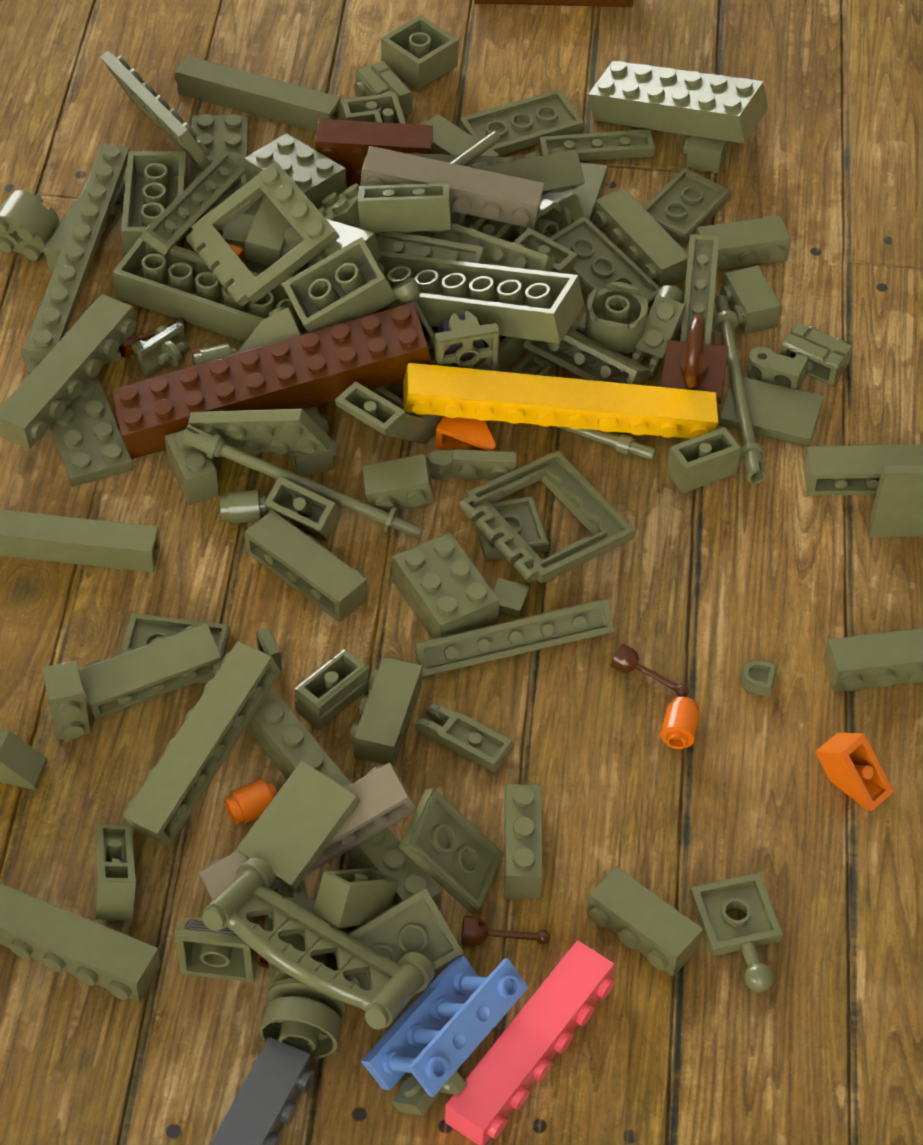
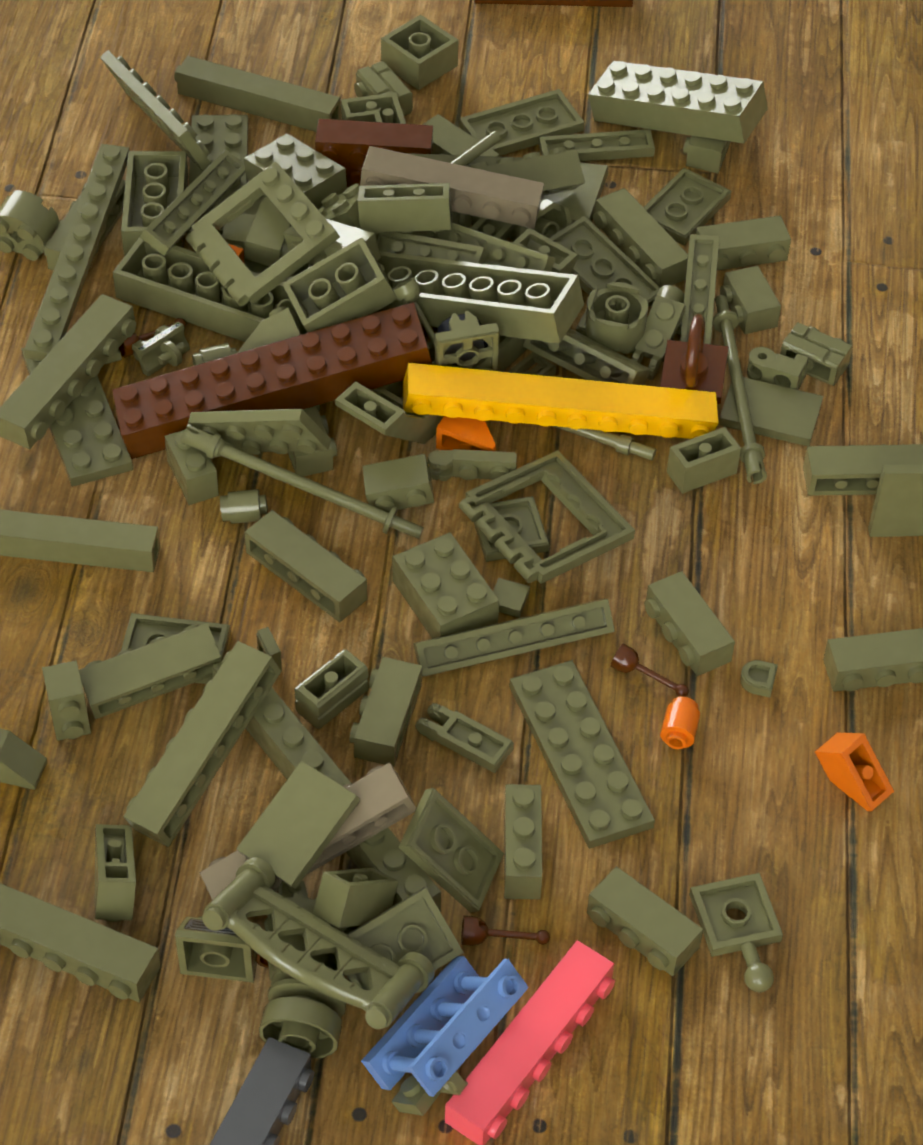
(249, 801): orange brick -> none
(304, 508): olive brick -> none
(581, 754): none -> olive plate
(689, 623): none -> olive brick

